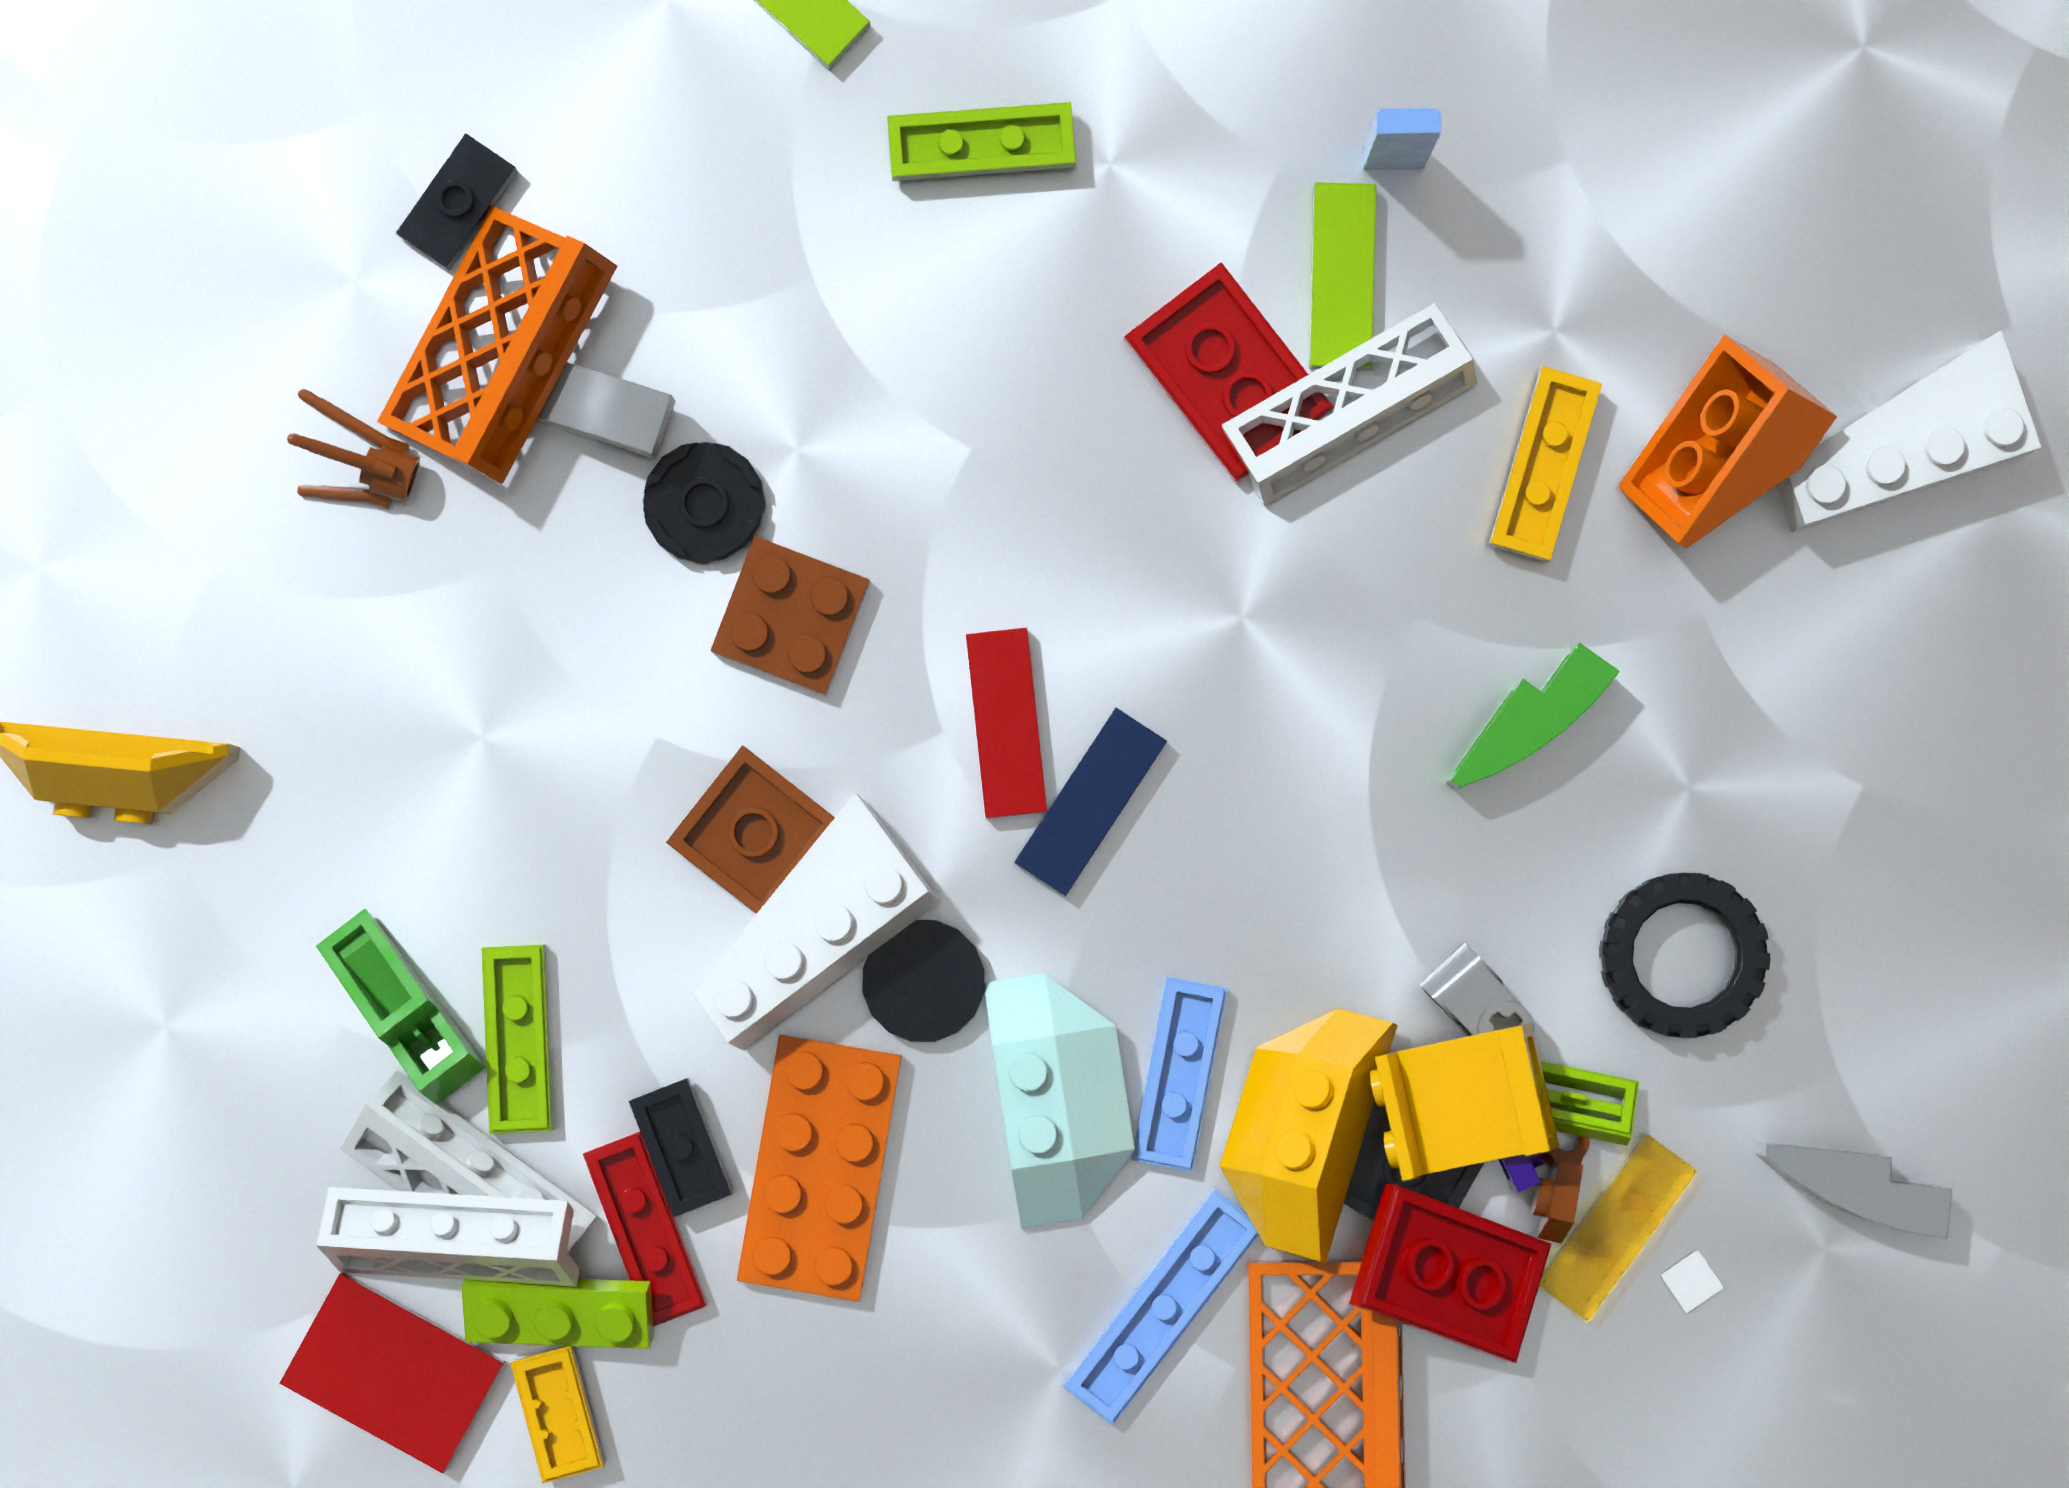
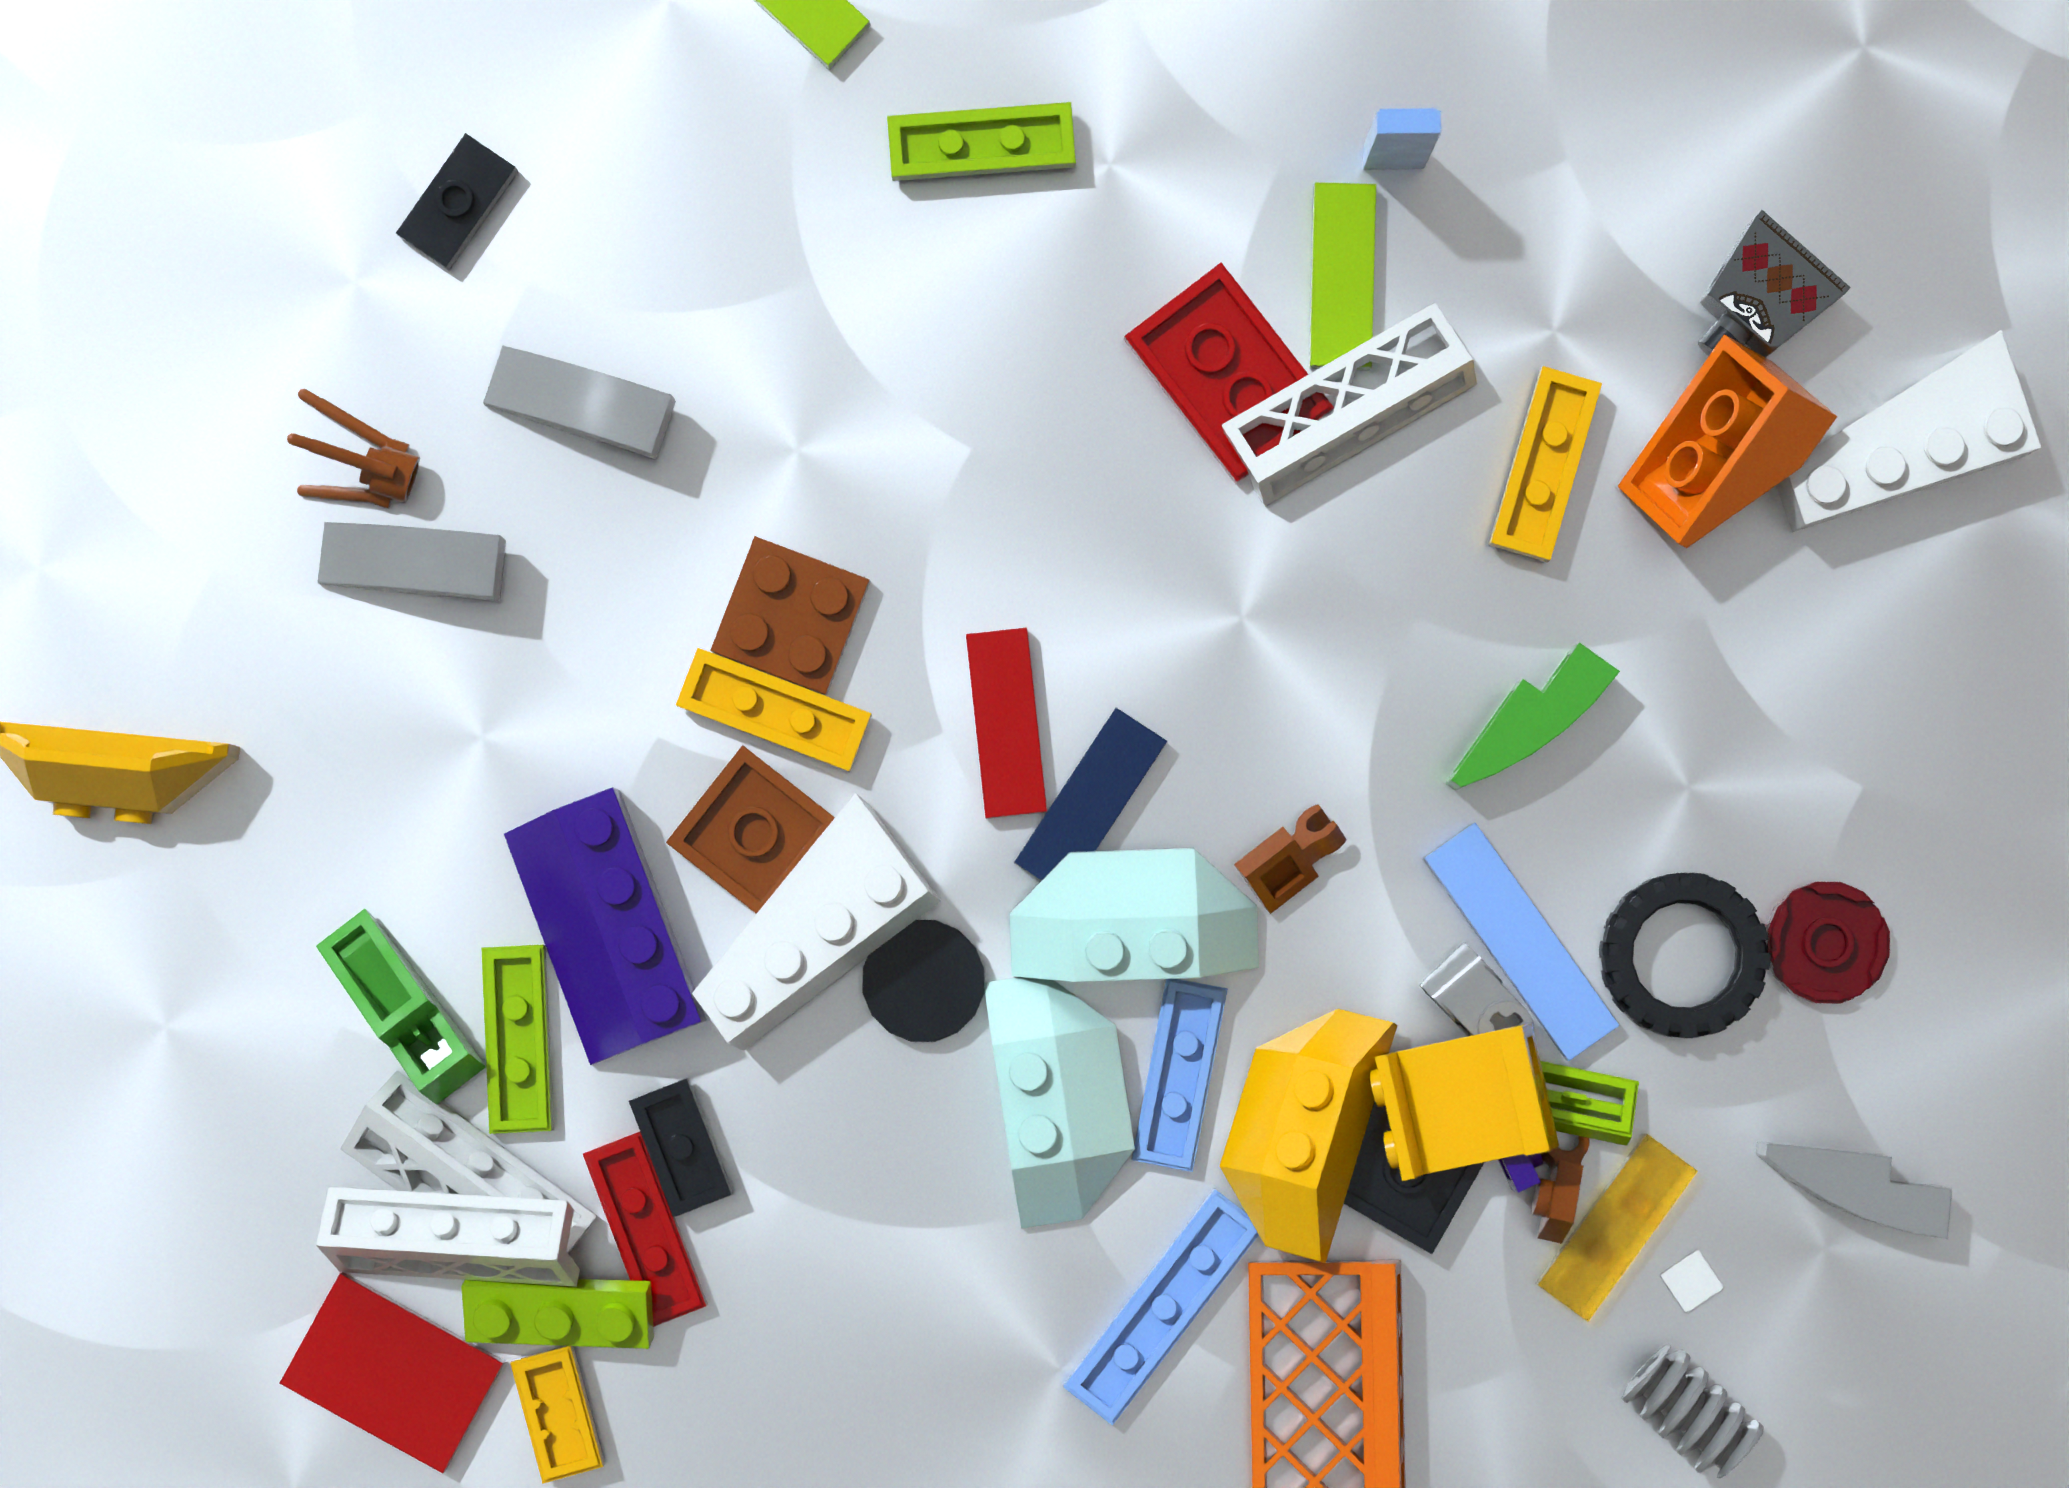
(412, 560): none -> light grey slope
(527, 358): orange fence -> none
(604, 925): none -> dark purple slope
(704, 503): black tile -> none
(773, 709): none -> yellow plate
(819, 1168): orange plate -> none
(1133, 919): none -> light aqua wedge
(1284, 862): none -> dark orange plate
(1450, 1273): red tile -> none
(1521, 942): none -> light blue tile
(1693, 1411): none -> light grey piece
(1768, 289): none -> dark grey torso
(1827, 942): none -> dark red tile

